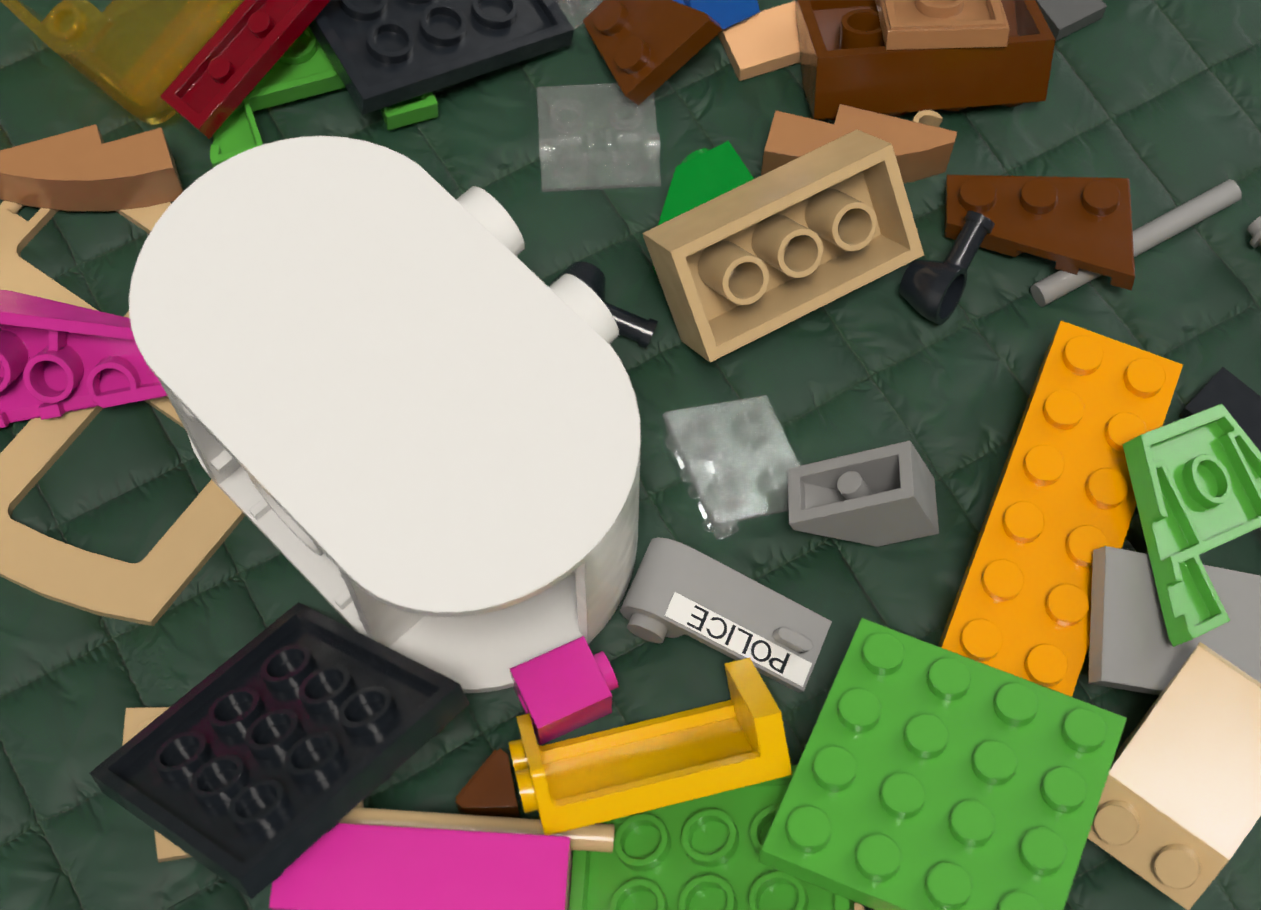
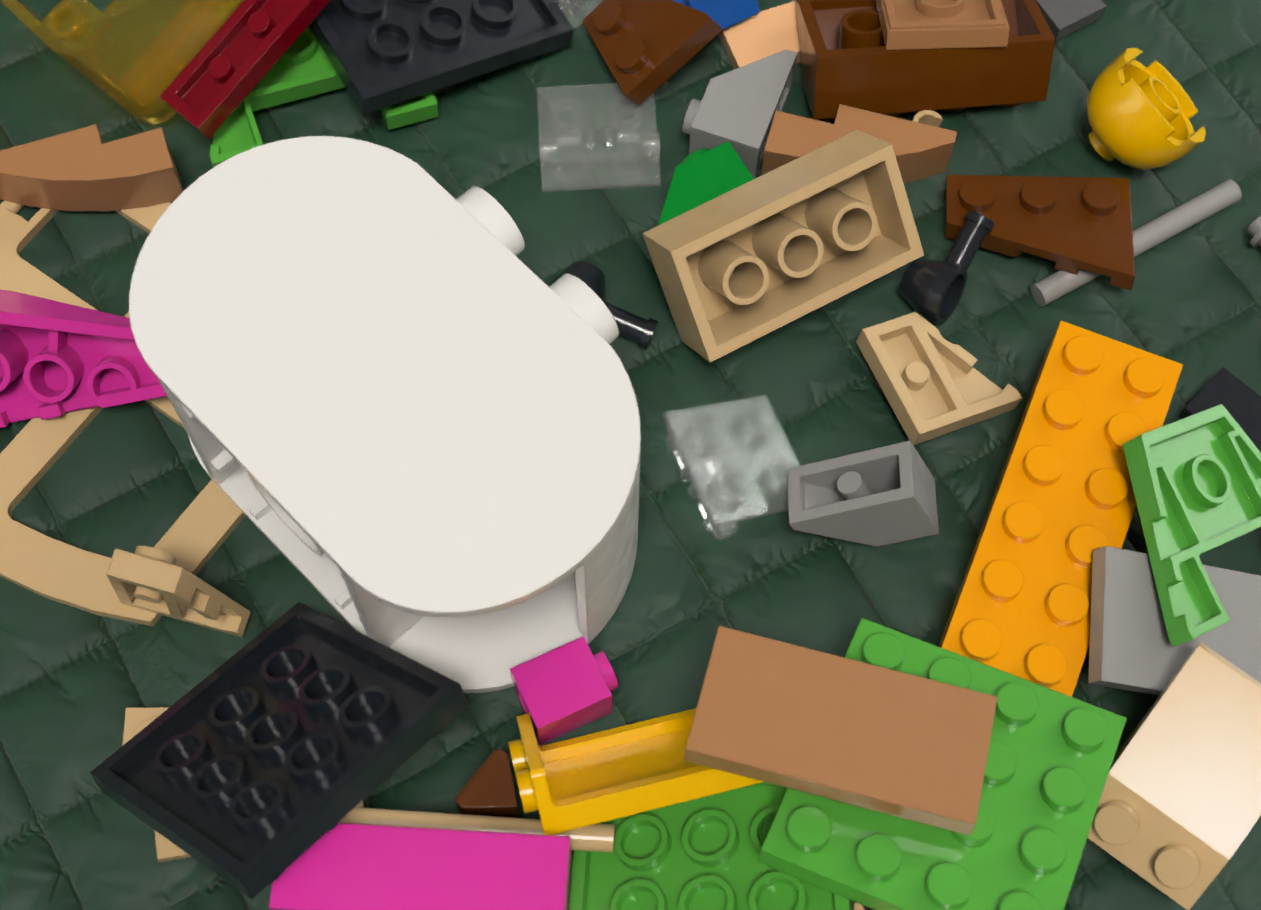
(159, 586): none -> tan wing
(697, 596): light grey door -> none
(742, 107): none -> light grey slope
(843, 730): none -> medium nougat tile
(930, 379): none -> tan wing
(1141, 114): none -> yellow cylinder

